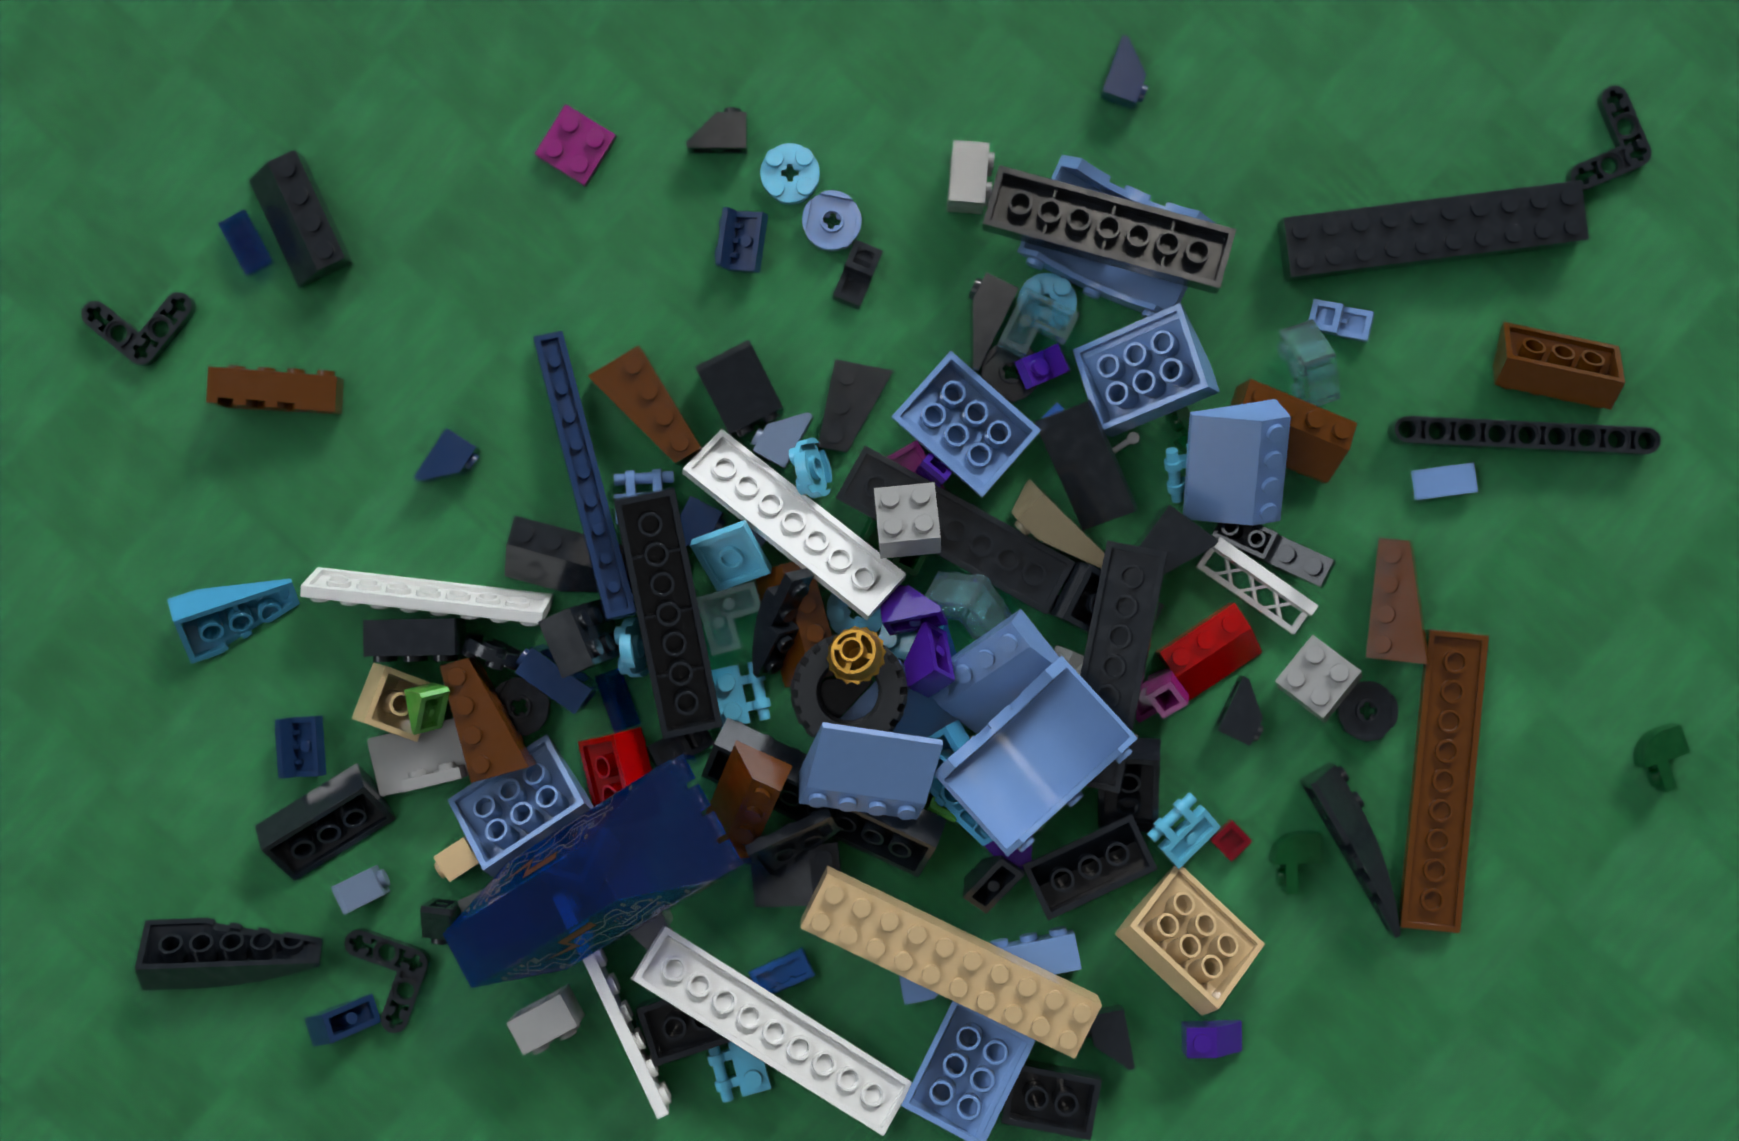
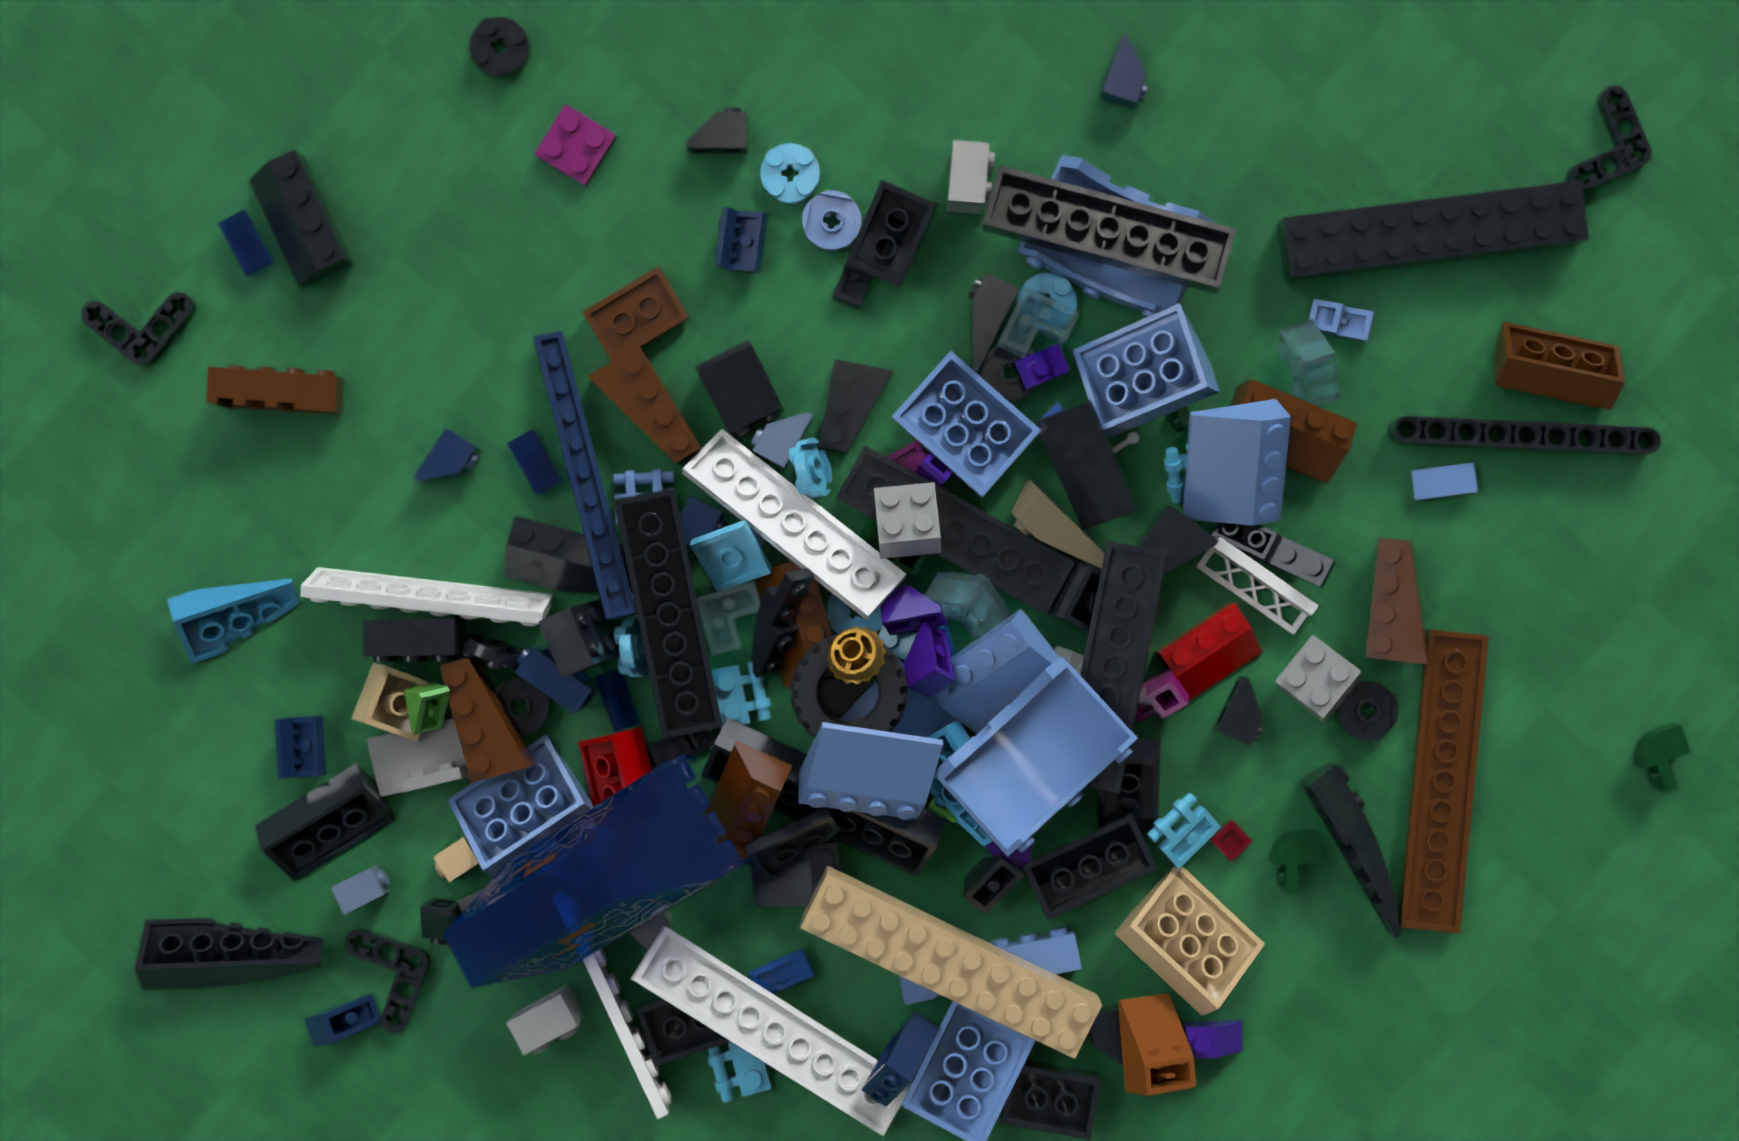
(508, 62): none -> black plate
(535, 462): none -> clear blue plate
(636, 314): none -> reddish brown plate
(892, 232): none -> black slope
(900, 1059): none -> dark blue window
(1154, 1046): none -> dark orange slope

